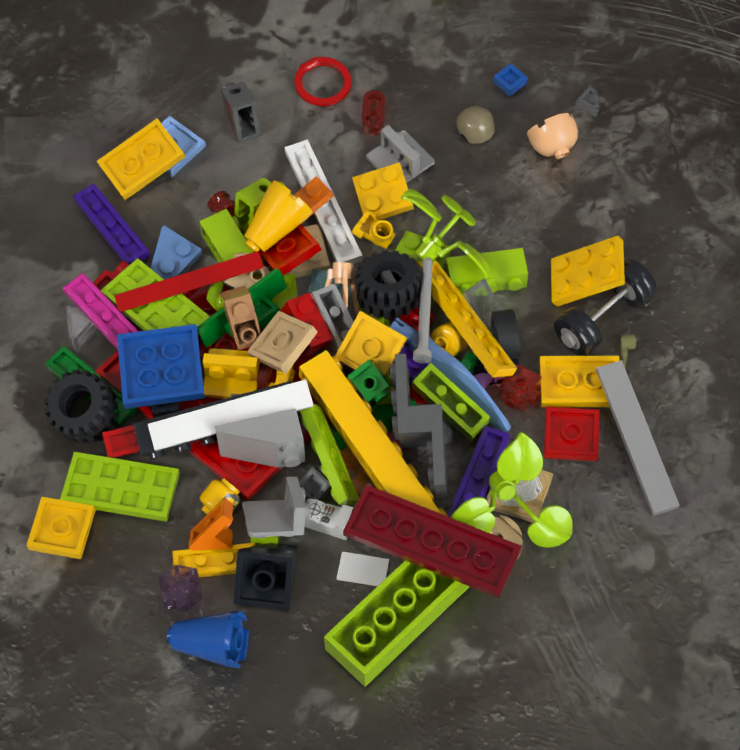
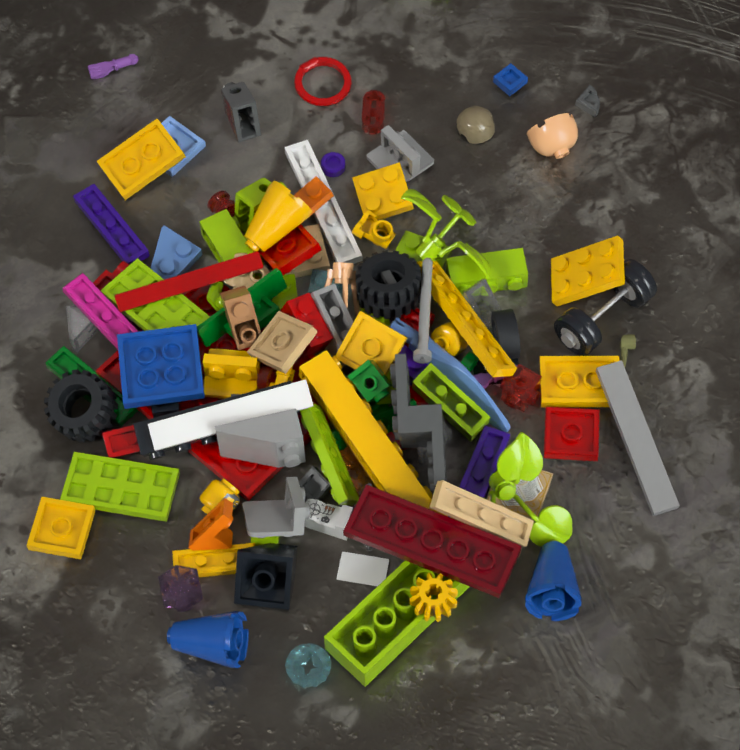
(104, 68): none -> medium lavender piece
(300, 656): none -> clear light blue gear
(333, 164): none -> dark purple tile
(444, 600): none -> yellow gear
(481, 513): none -> tan plate
(553, 584): none -> blue cone

